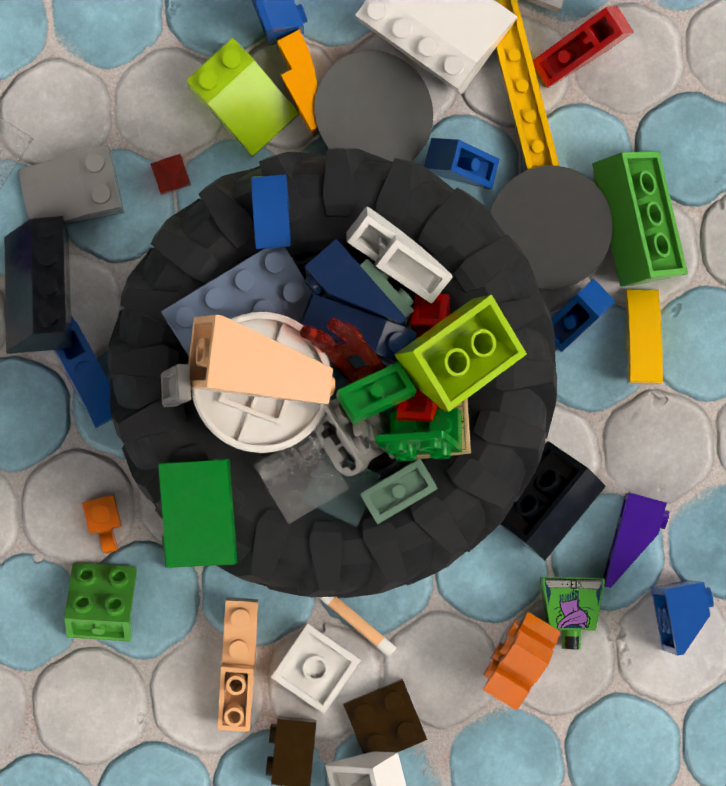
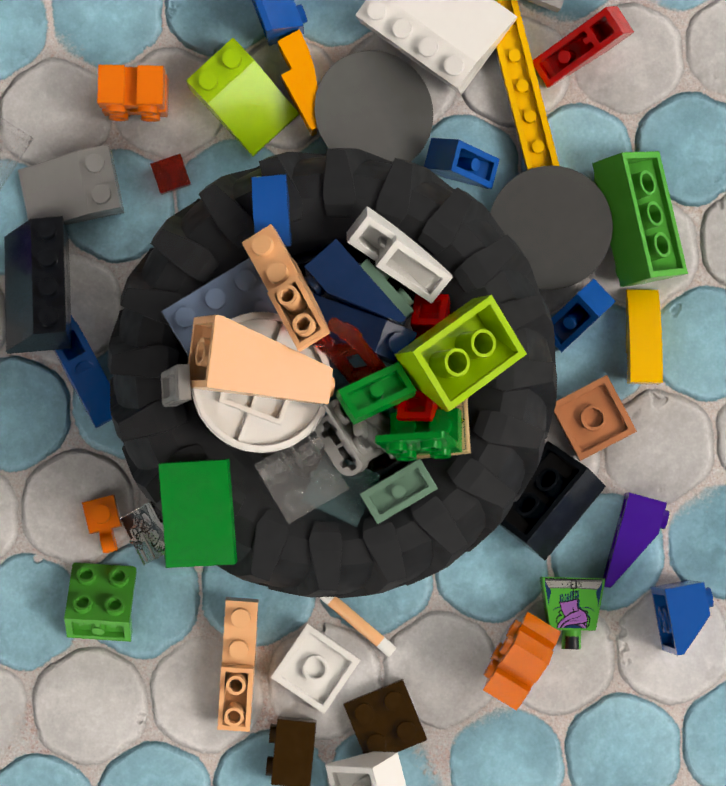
(133, 92): none -> orange brick
(145, 532): none -> piece
(286, 288): none -> light nougat slope
(593, 418): none -> nougat plate

